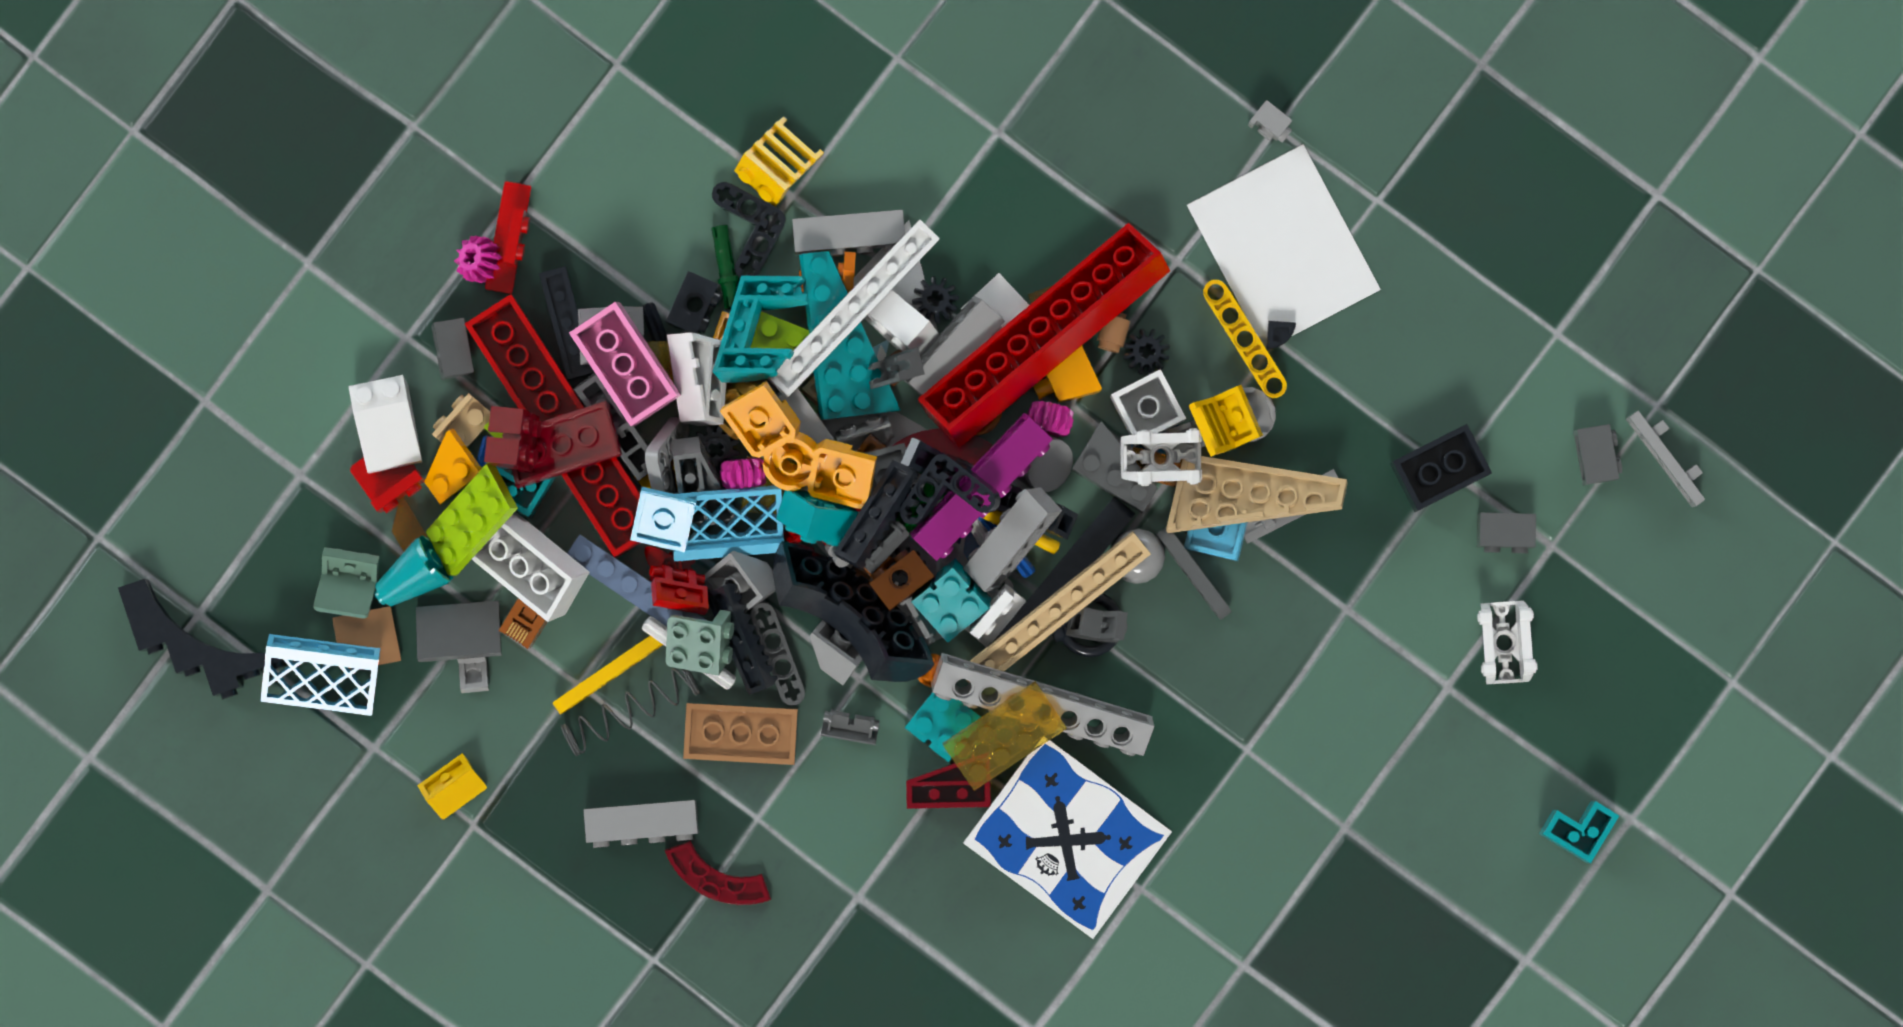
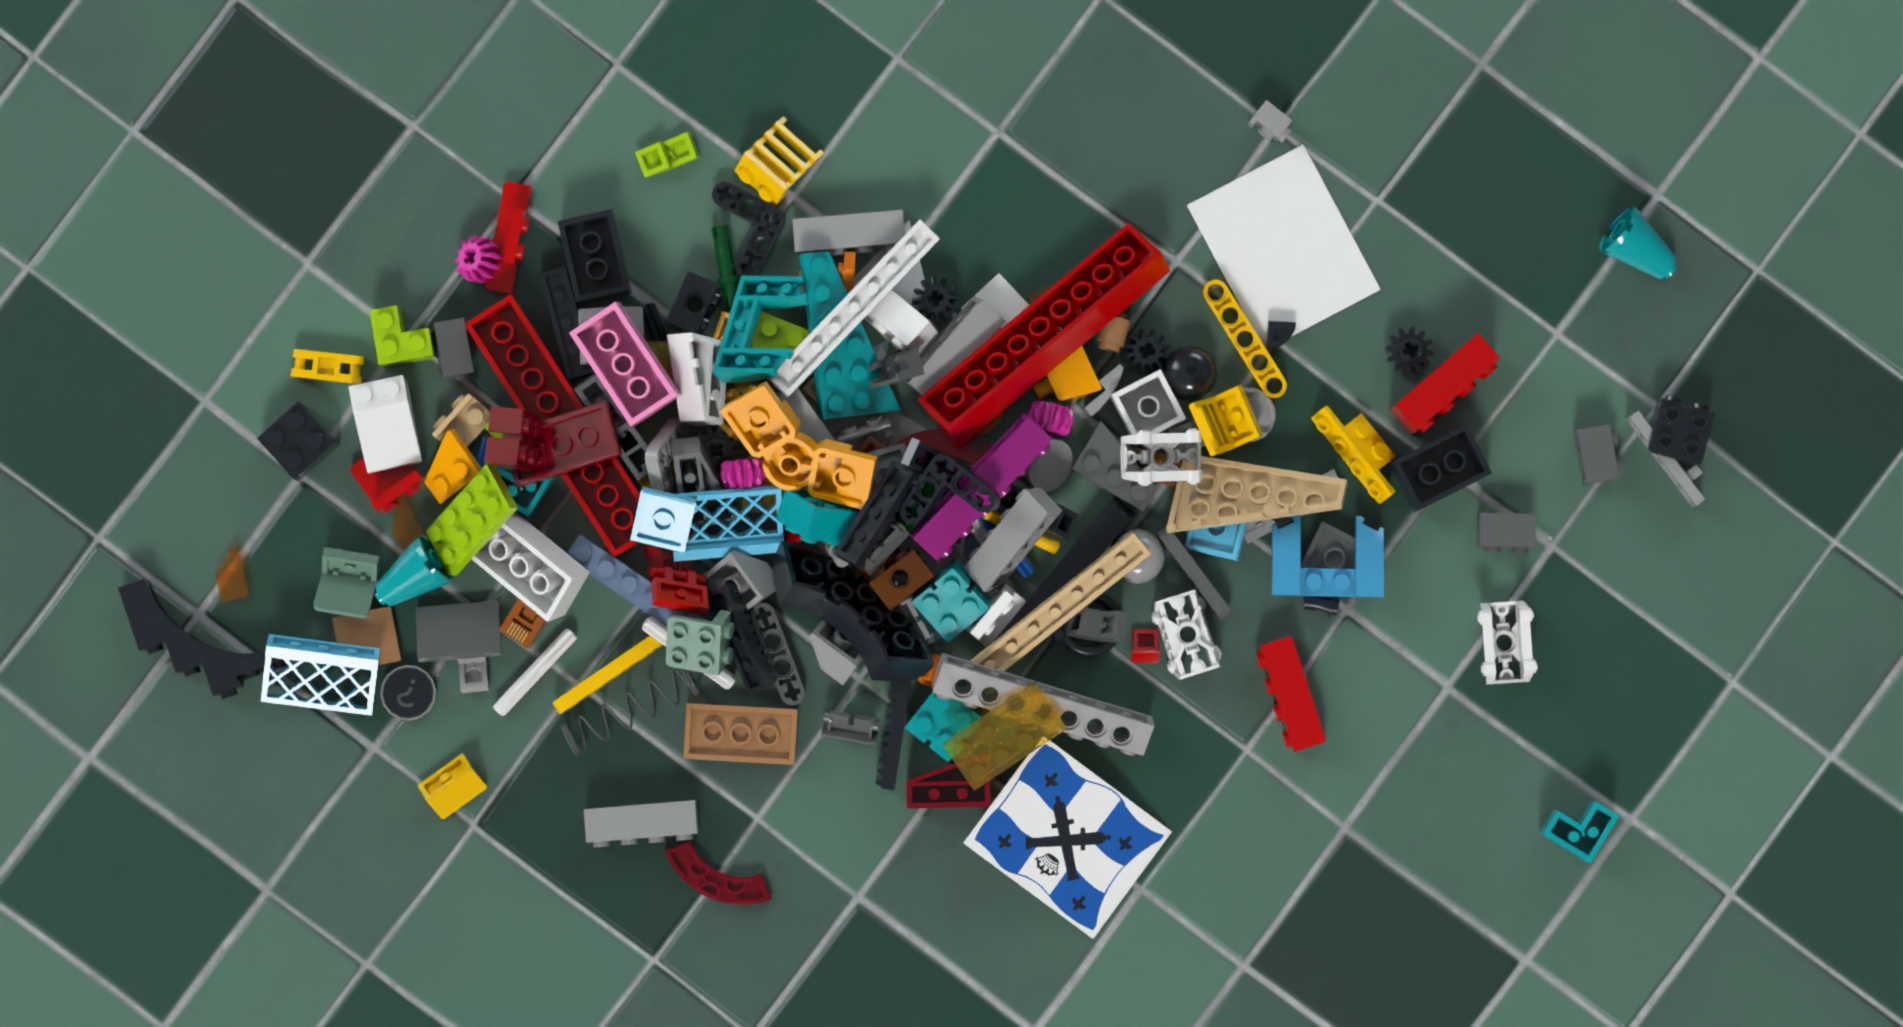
(231, 577): none -> clear orange tile
(298, 441): none -> black brick
(327, 366): none -> yellow plate
(394, 344): none -> lime brick
(408, 692): none -> black tile
(534, 672): none -> white axle
(594, 257): none -> black brick
(667, 155): none -> lime slope
(896, 733): none -> black gear
(1108, 385): none -> light grey slope
(1145, 646): none -> red slope
(1171, 634): none -> white piece
(1190, 372): none -> black cylinder
(1291, 580): none -> dark azure wedge
(1291, 694): none -> red brick
(1322, 604): none -> black pin
(1330, 549): none -> dark grey plate
(1360, 449): none -> yellow bracket
(1405, 360): none -> black gear
(1450, 379): none -> red brick
(1638, 245): none -> teal cone
(1681, 430): none -> black bracket

